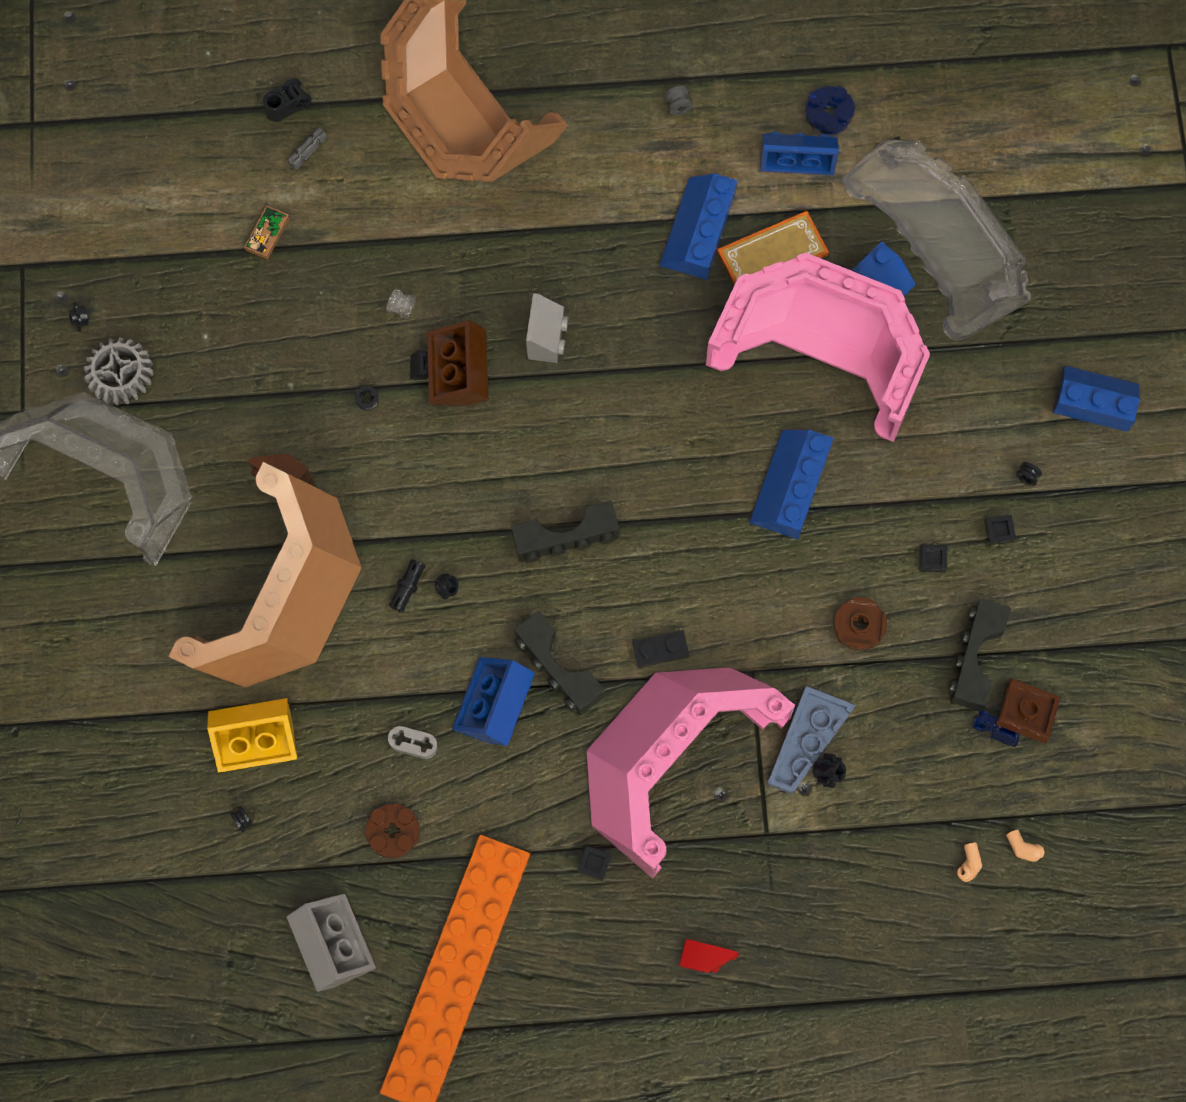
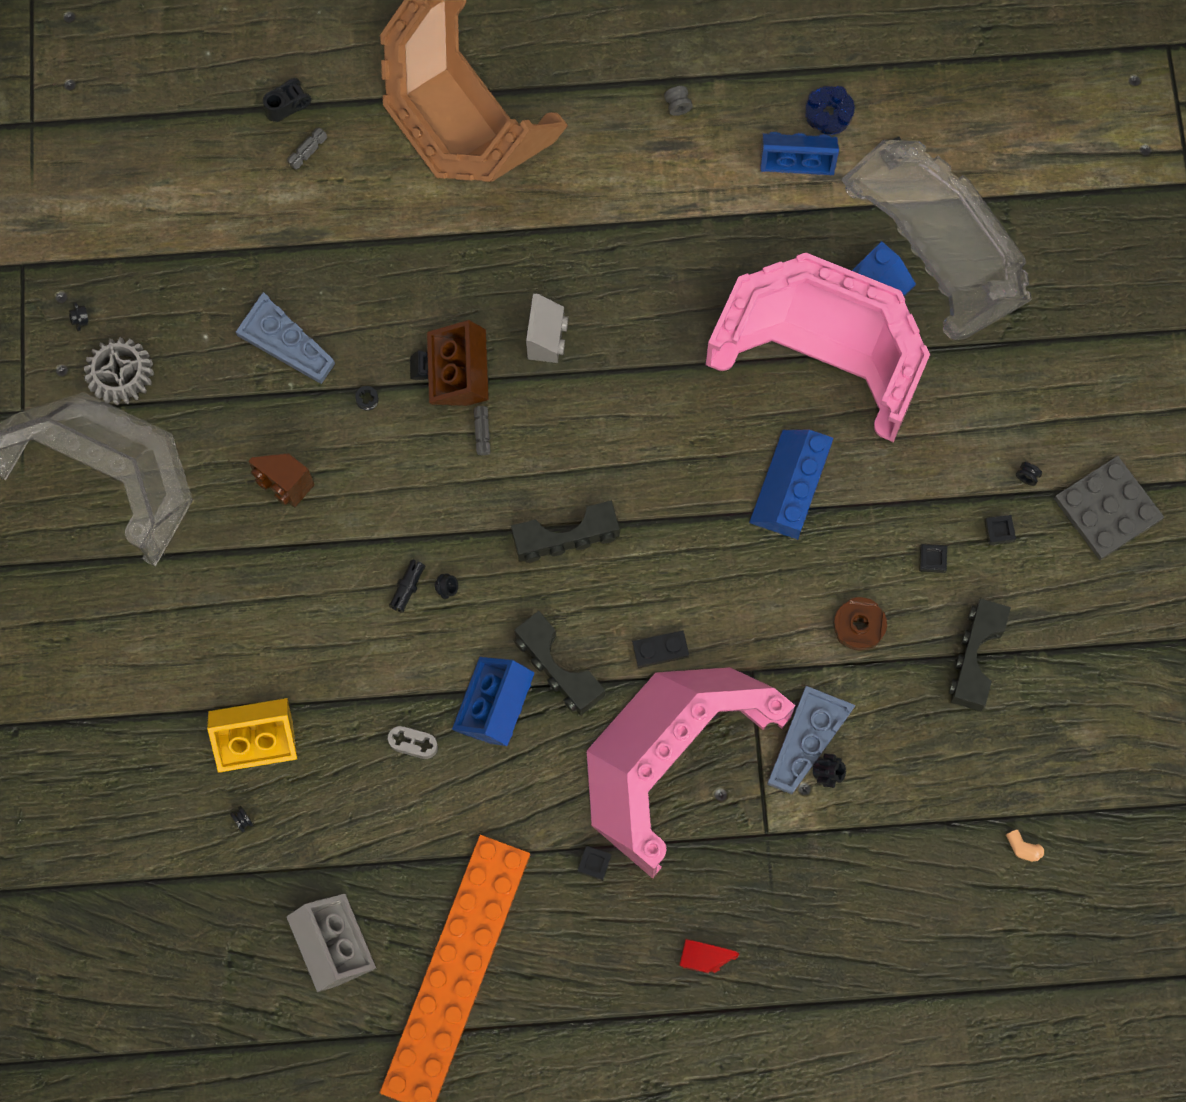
(267, 232): tile -> none
(280, 337): none -> sand blue wing
(298, 596): medium nougat windscreen -> none
(401, 303): clear wheel -> none
(403, 841): reddish brown plate -> none
(482, 430): none -> dark grey axle
(699, 224): blue slope -> none
(772, 245): pearl gold tile -> none
(972, 864): light nougat arm -> none
(987, 722): clear blue plate -> none
(1028, 710): reddish brown tile -> none
(1097, 399): blue slope -> none
(1108, 508): none -> dark grey plate

